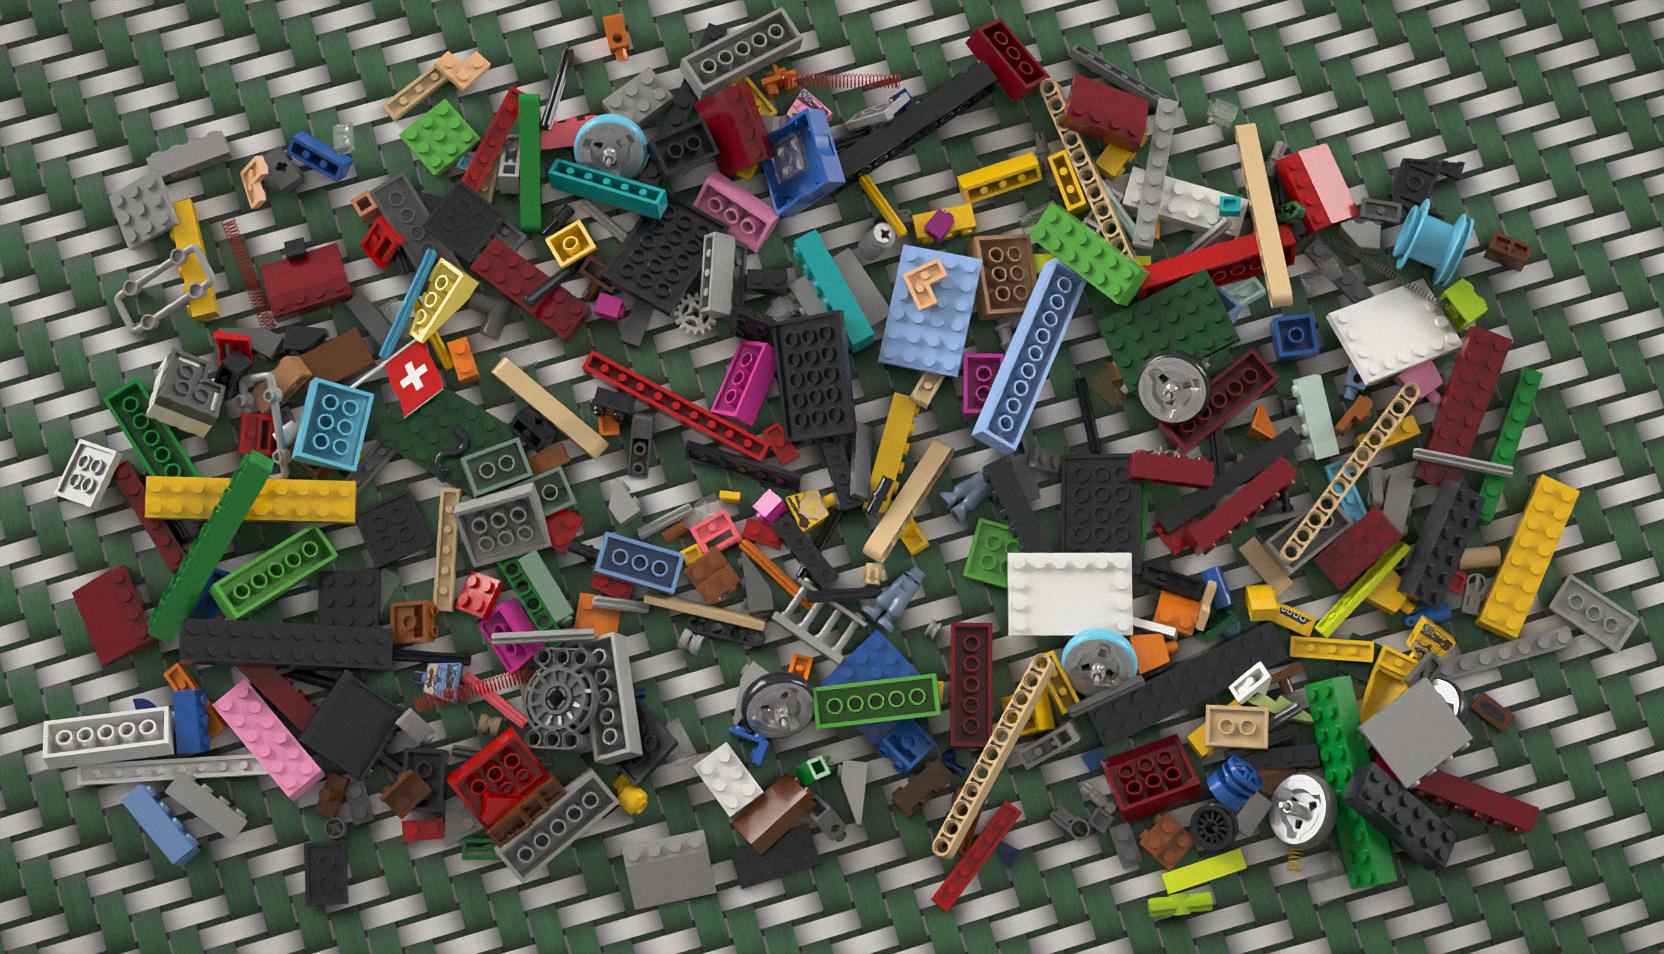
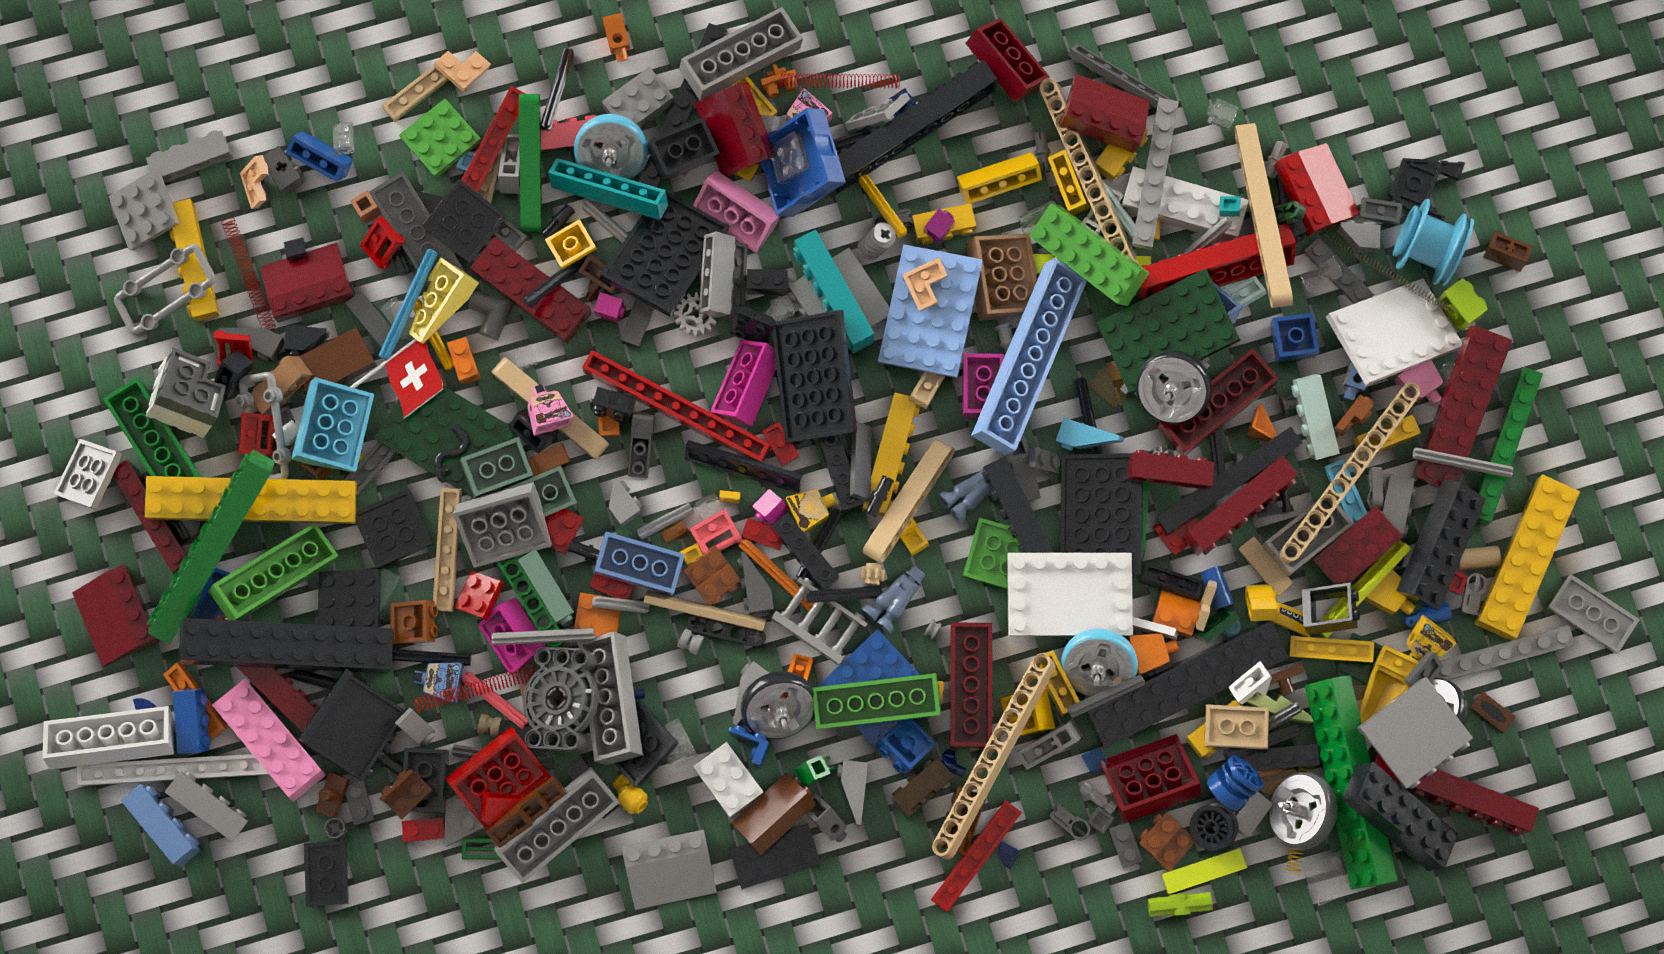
(548, 411): none -> torso
(1083, 436): none -> medium azure slope
(1309, 599): none -> black window

